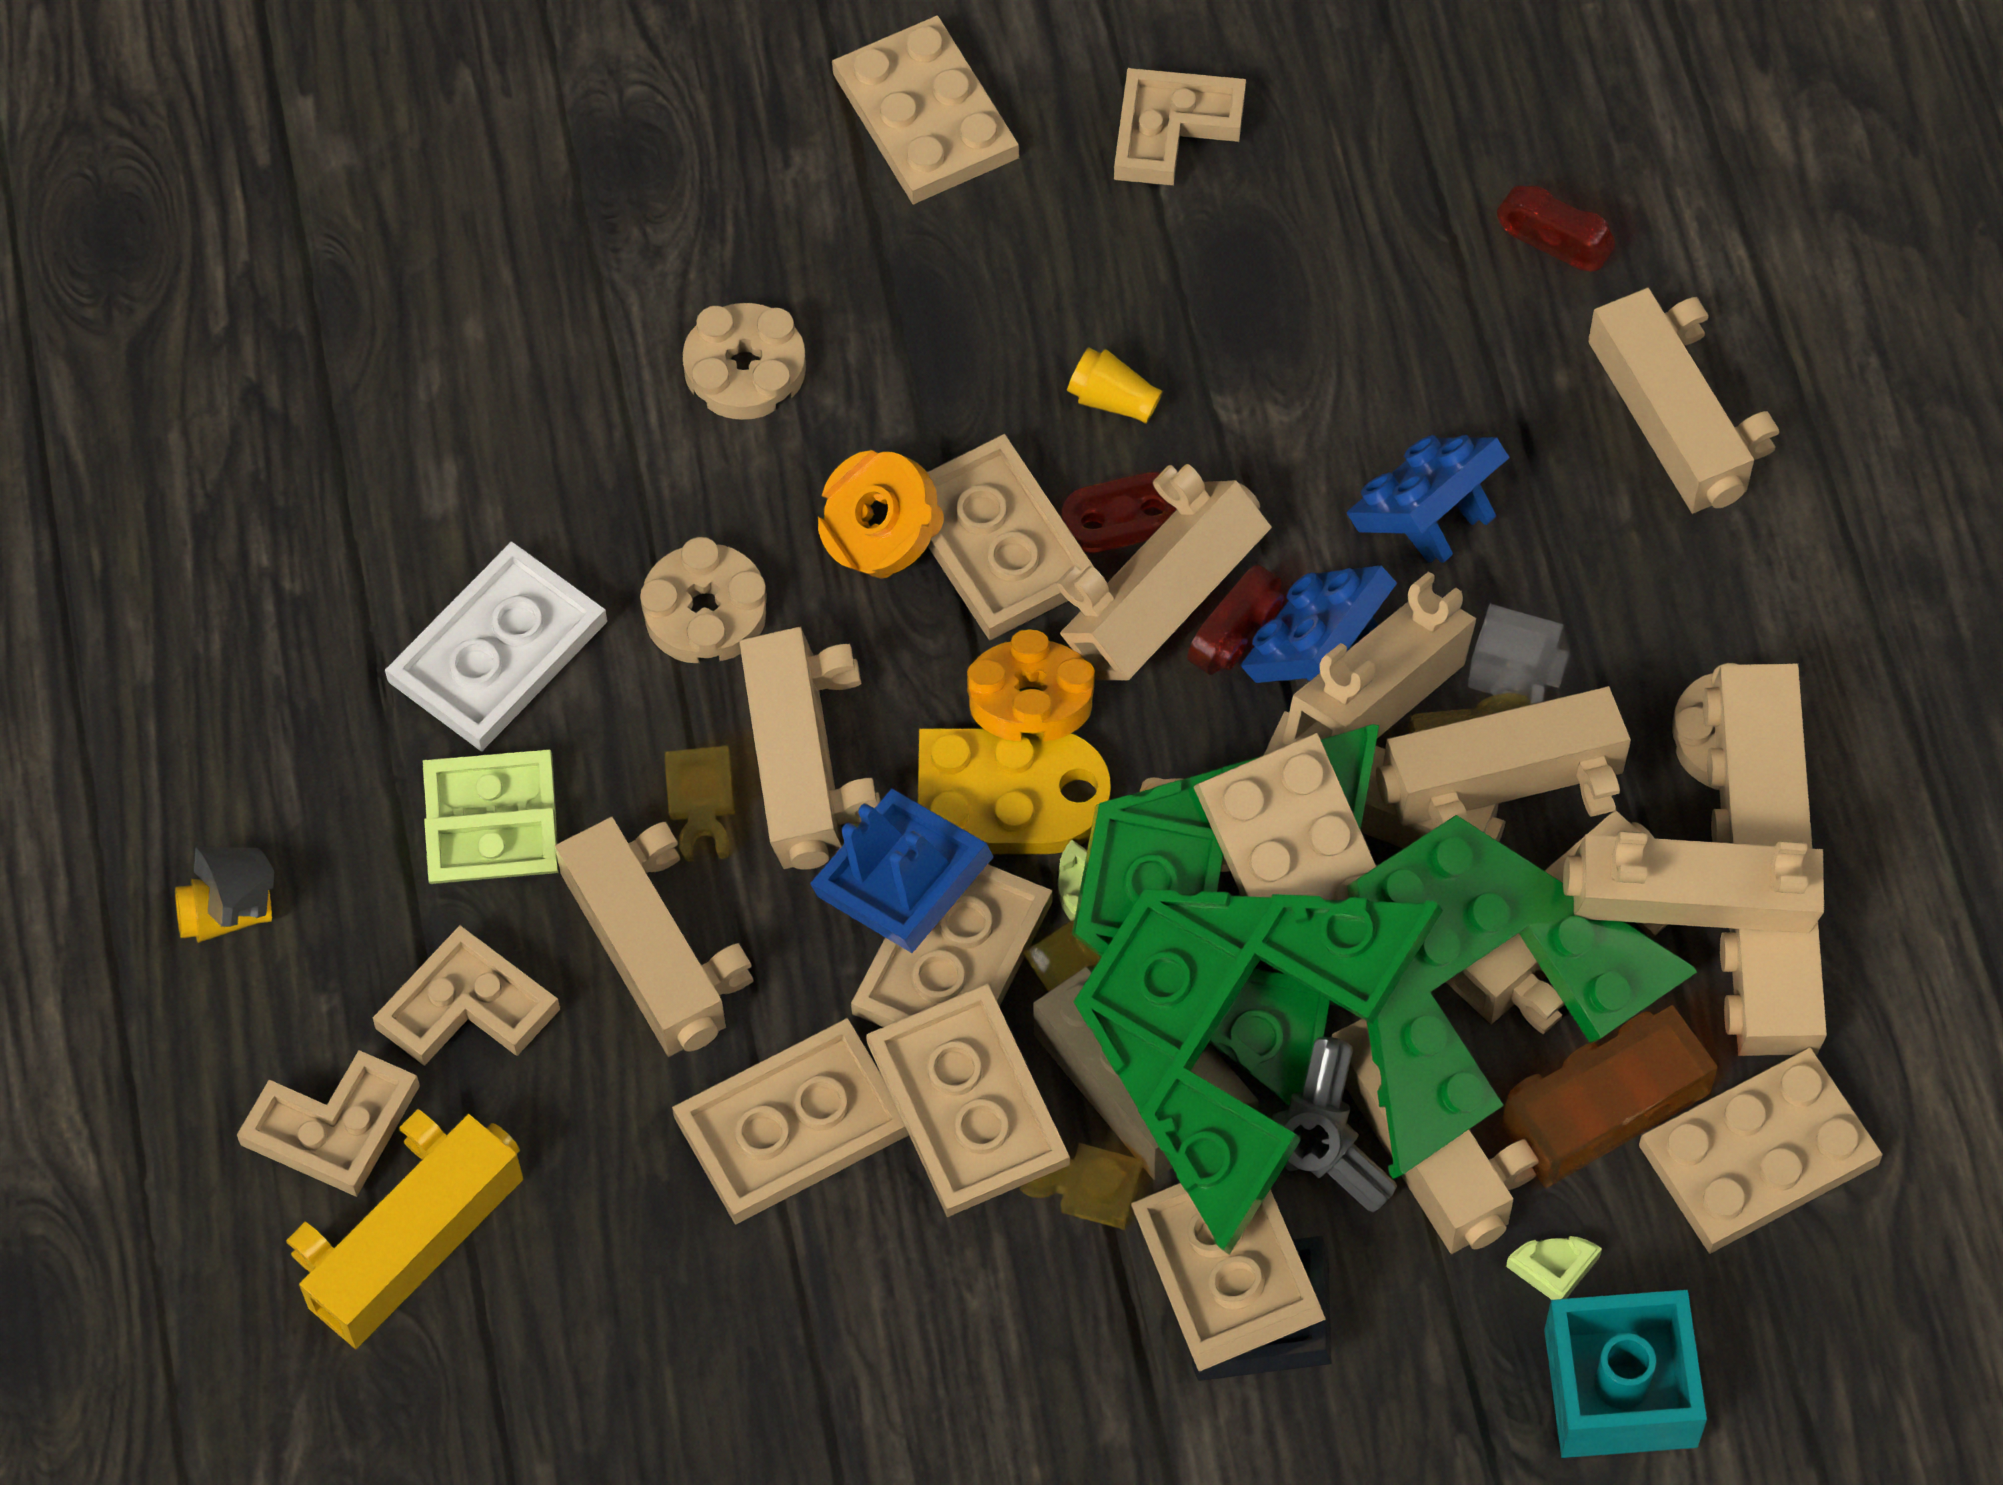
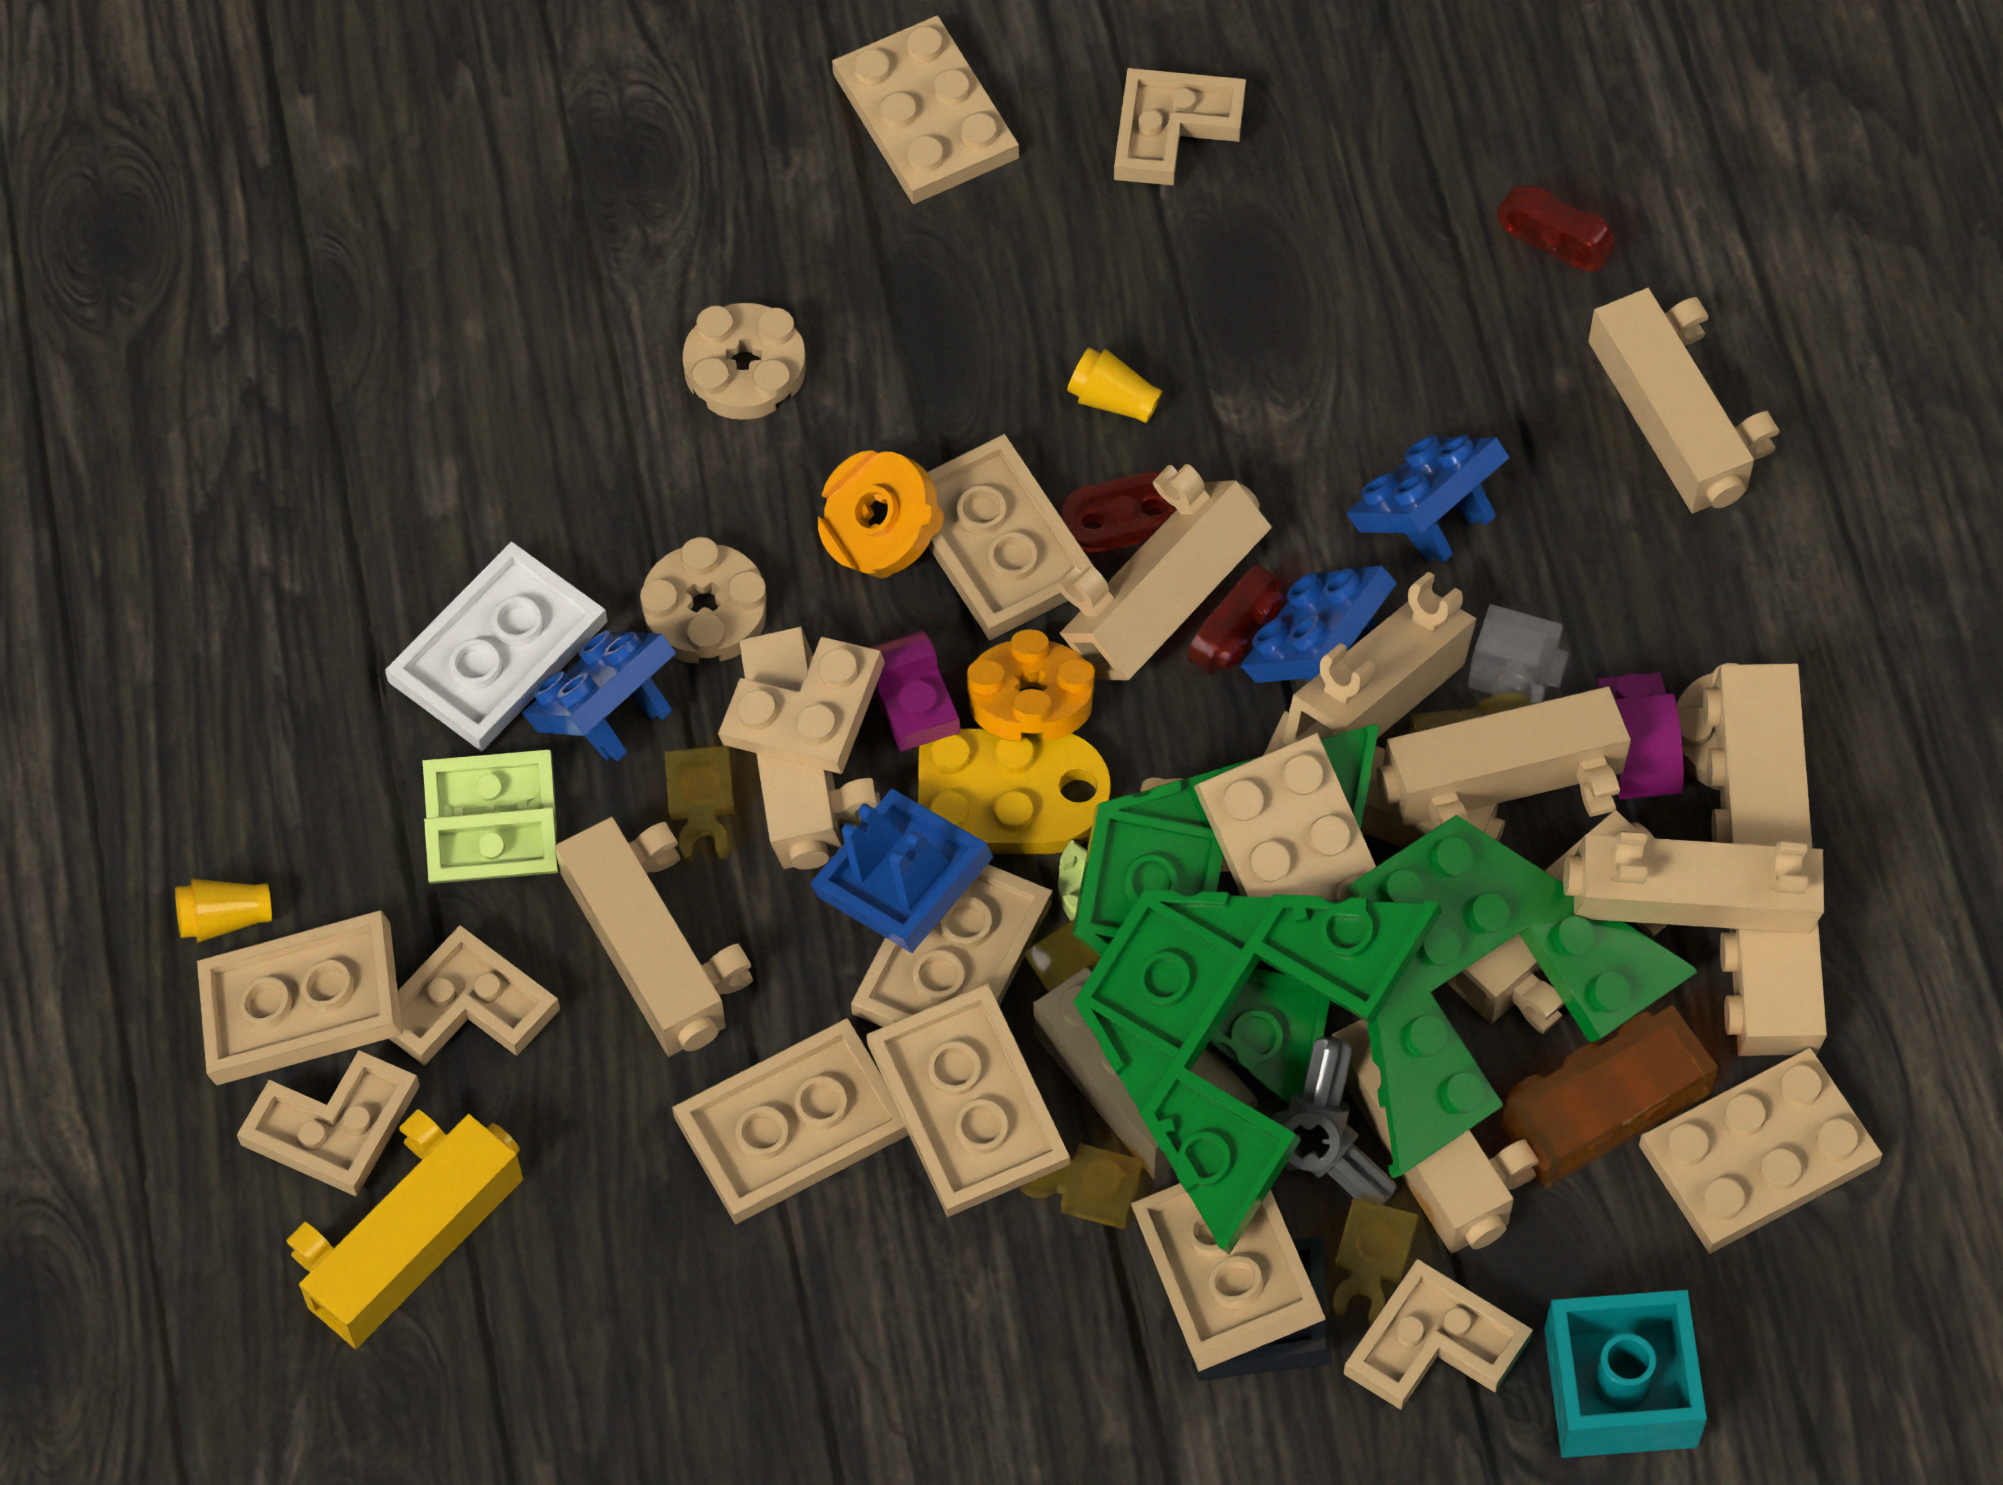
(236, 881): dark grey slope -> none
(299, 998): none -> tan plate
(608, 673): none -> blue plate
(812, 724): none -> tan plate
(913, 692): none -> magenta brick
(1375, 1248): none -> clear yellow plate
(1430, 1320): none -> tan plate
(1554, 1264): yellowish green tile -> none
(1653, 725): none -> magenta brick

